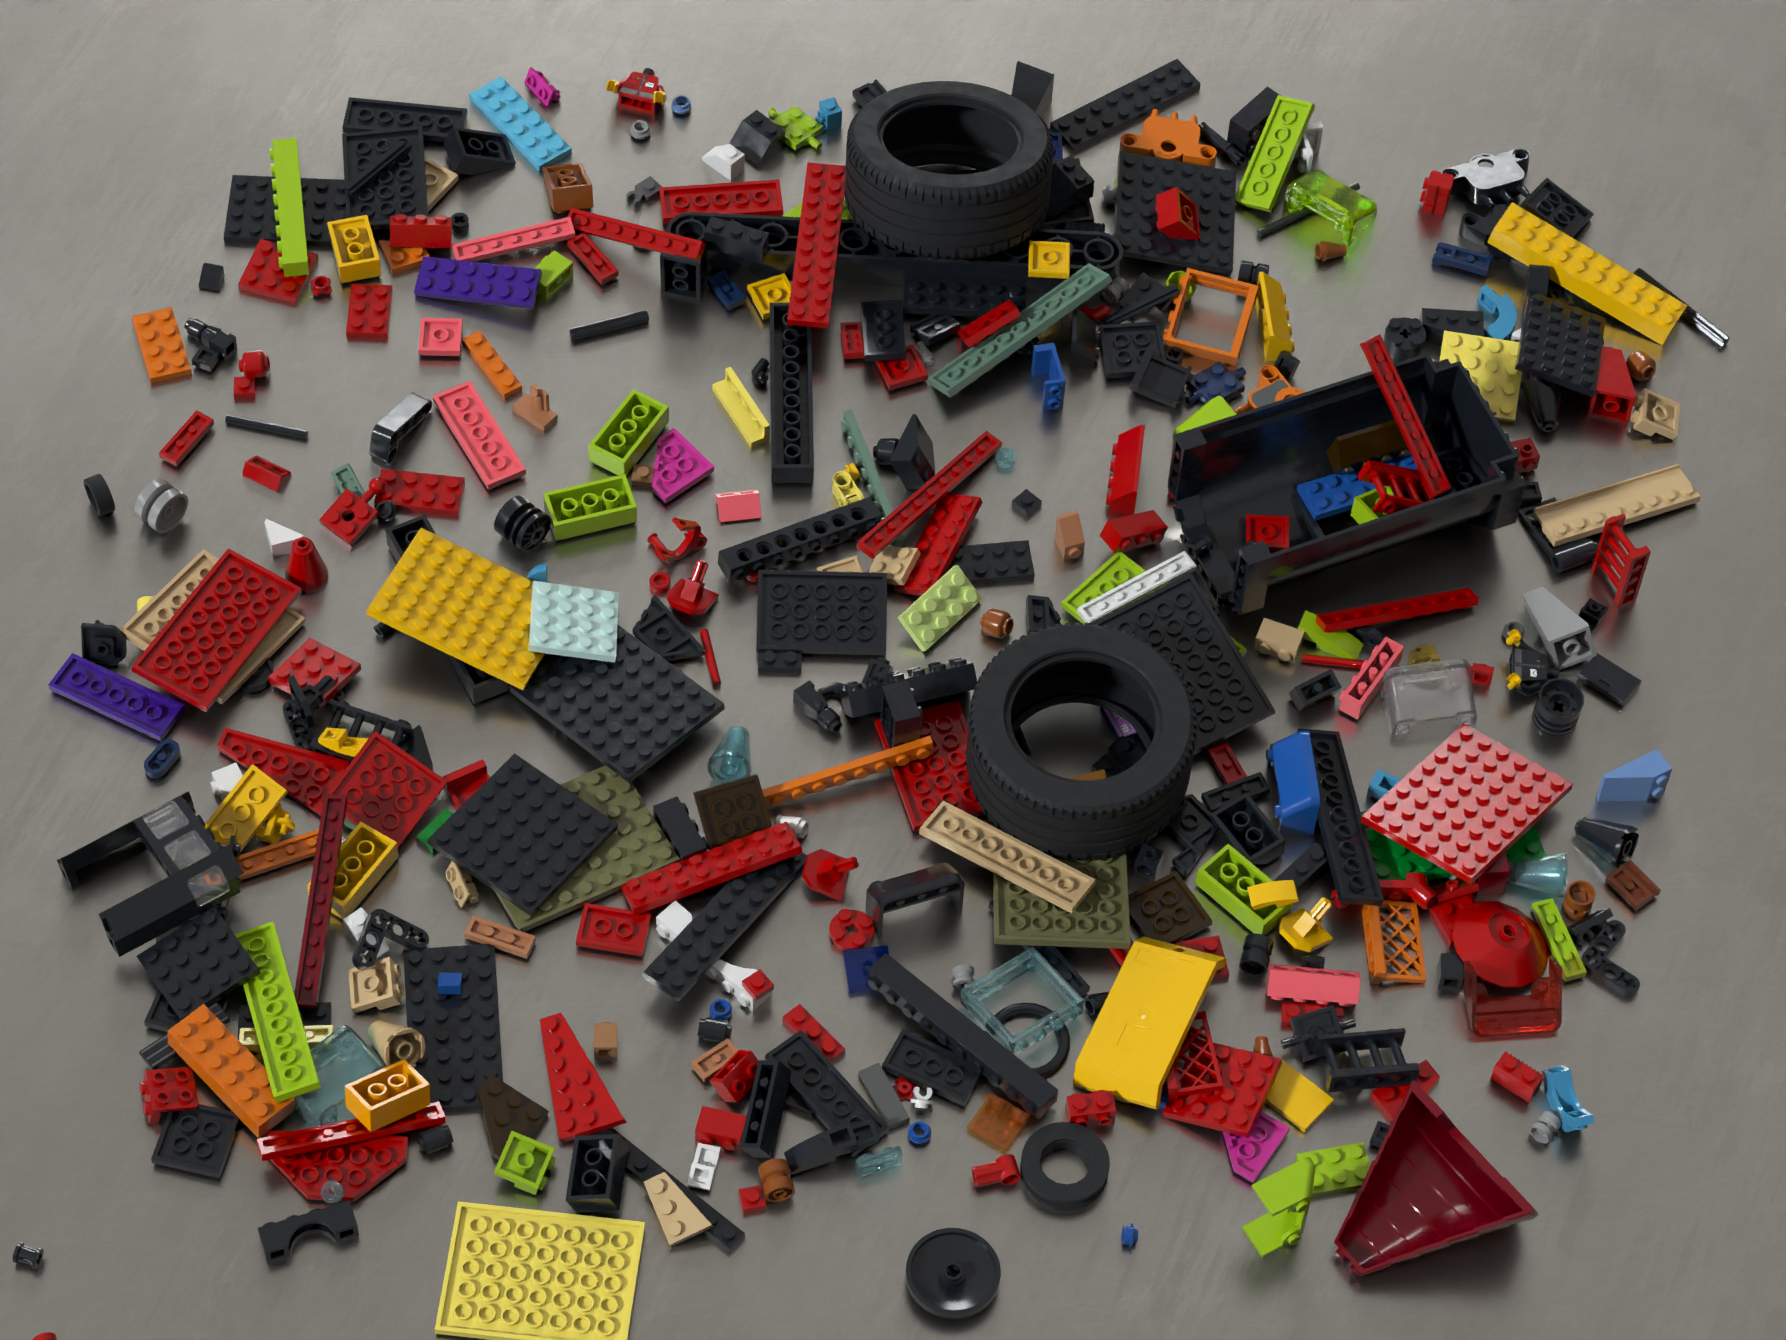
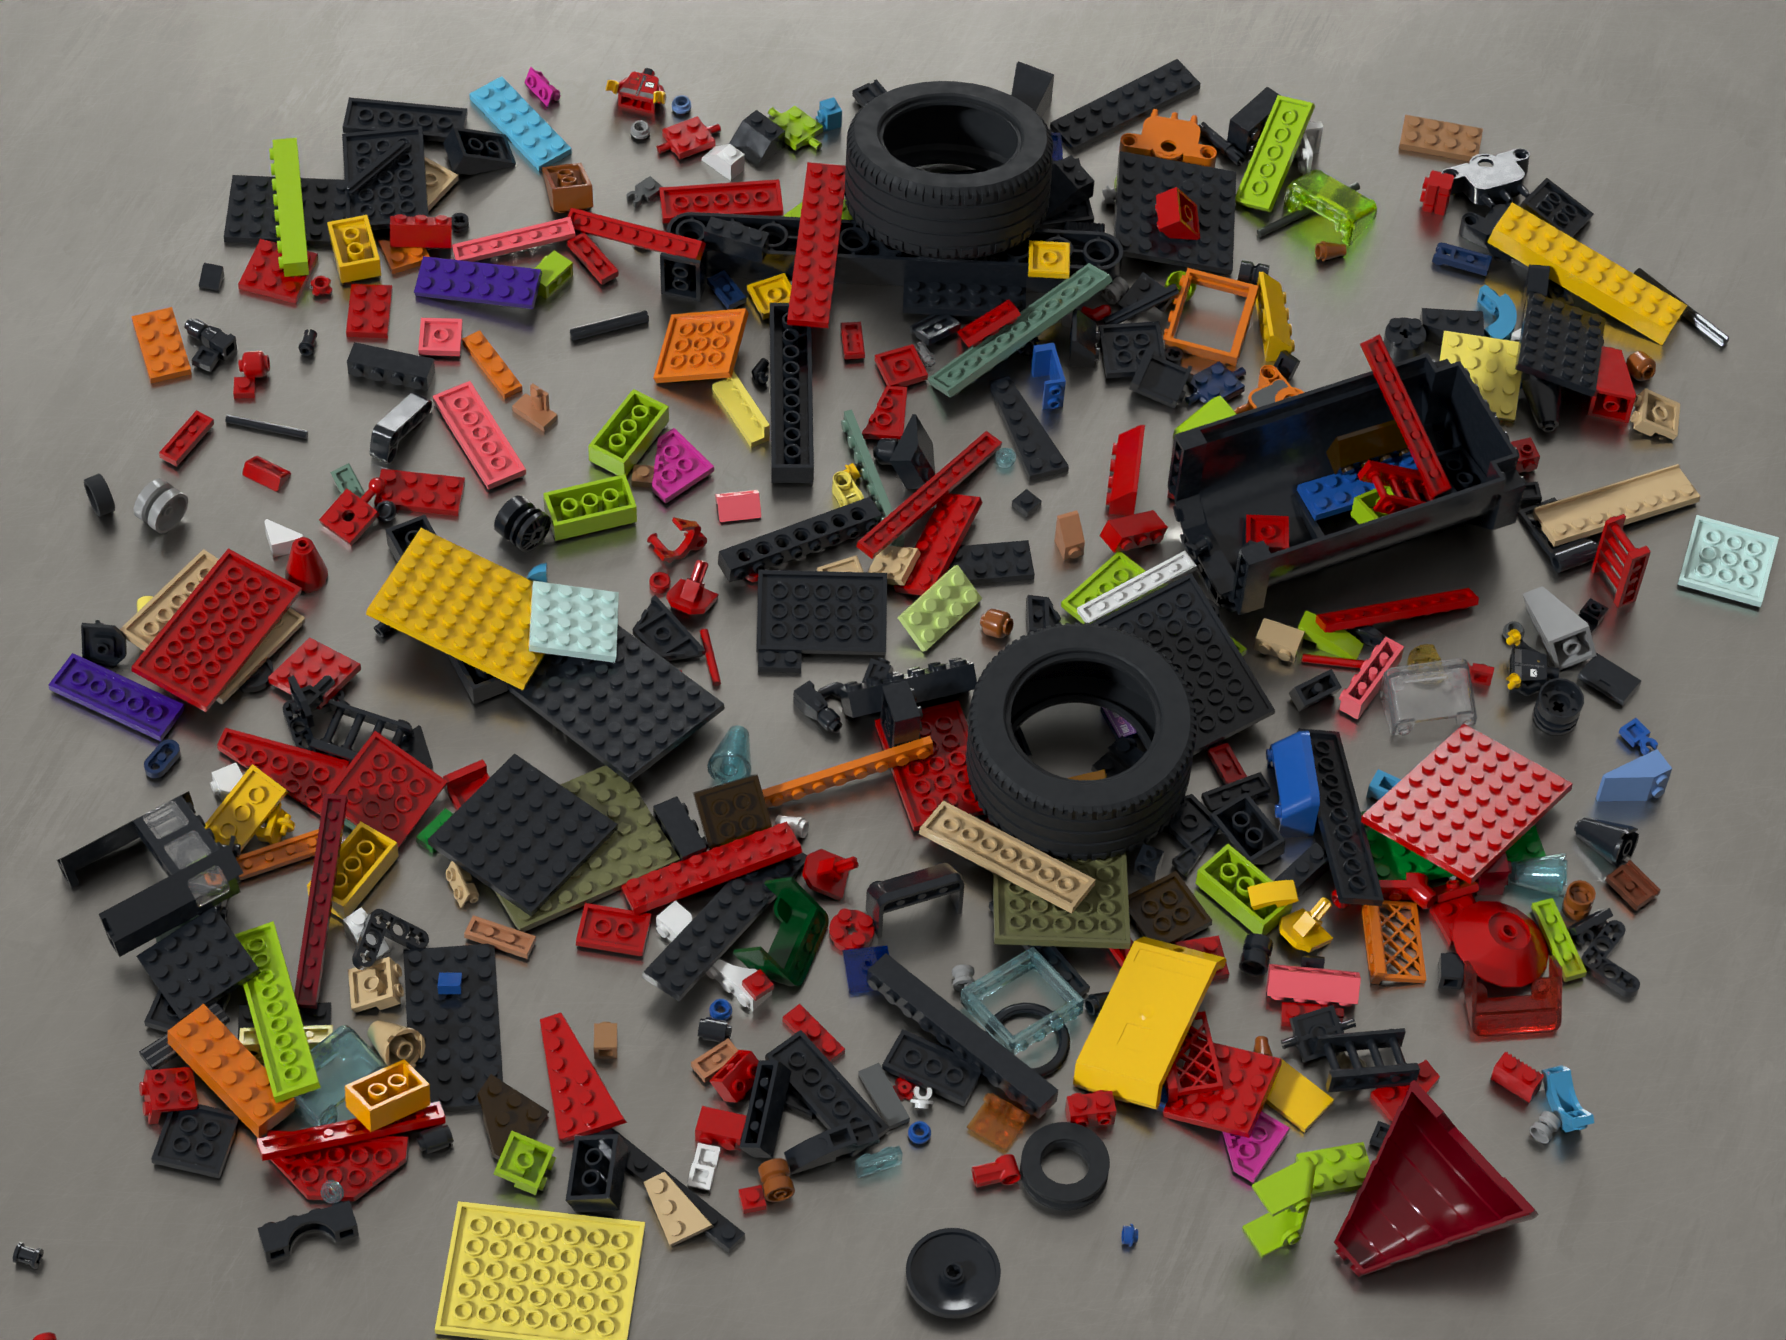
(307, 347): none -> black pin
(338, 741): yellow slope -> none
(390, 366): none -> black brick
(688, 137): none -> red plate
(701, 345): none -> orange plate
(797, 937): none -> dark green windscreen
(883, 330): black plate -> none
(888, 416): none -> red wing
(1029, 437): none -> black wing
(1440, 138): none -> medium nougat plate
(1637, 734): none -> blue plate
(1728, 561): none -> light aqua plate

